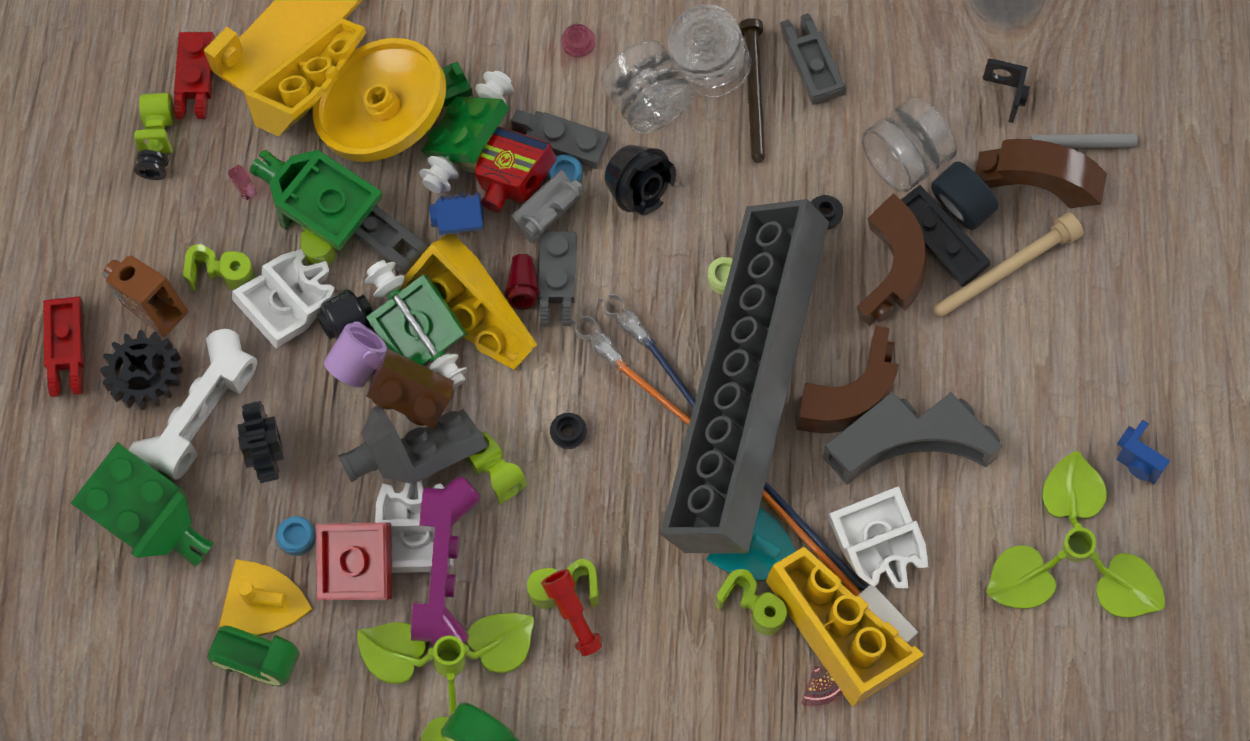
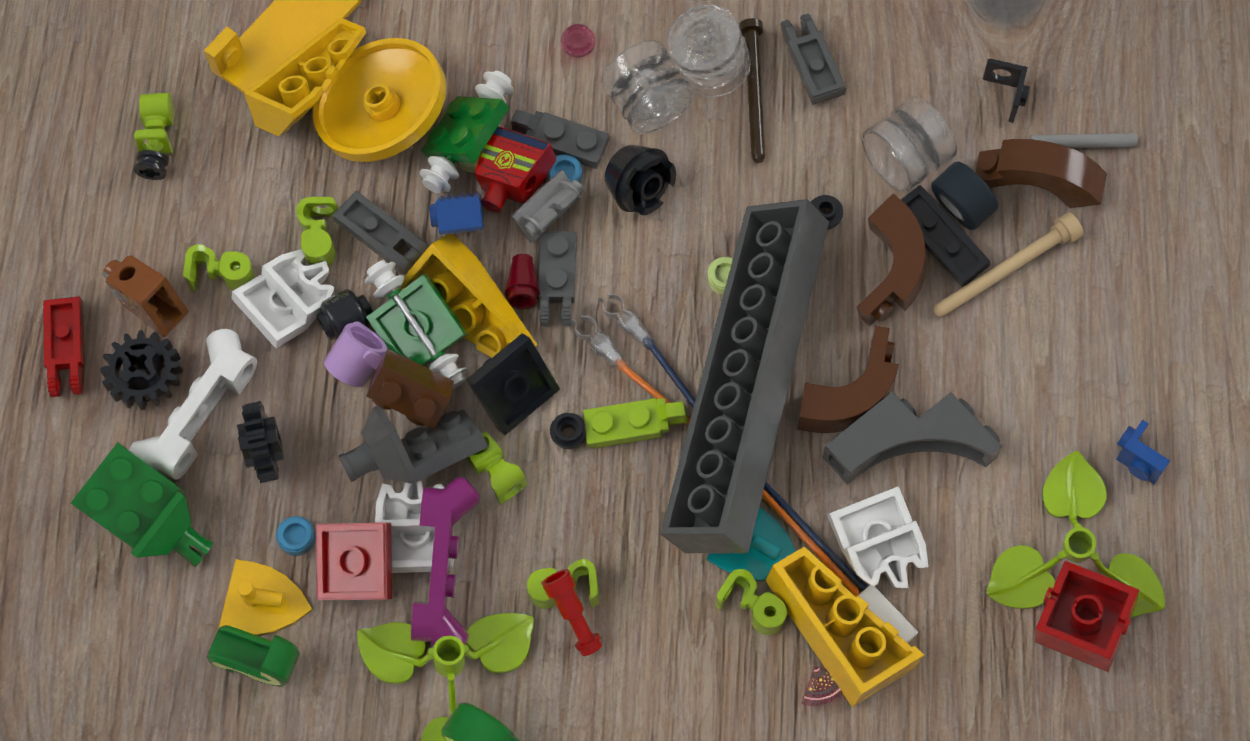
(192, 73): red hinge -> none
(242, 182): clear pink tile -> none
(317, 194): green plate -> none
(455, 83): green tile -> none
(513, 384): none -> black tile
(632, 421): none -> lime hinge
(1086, 615): none -> red brick

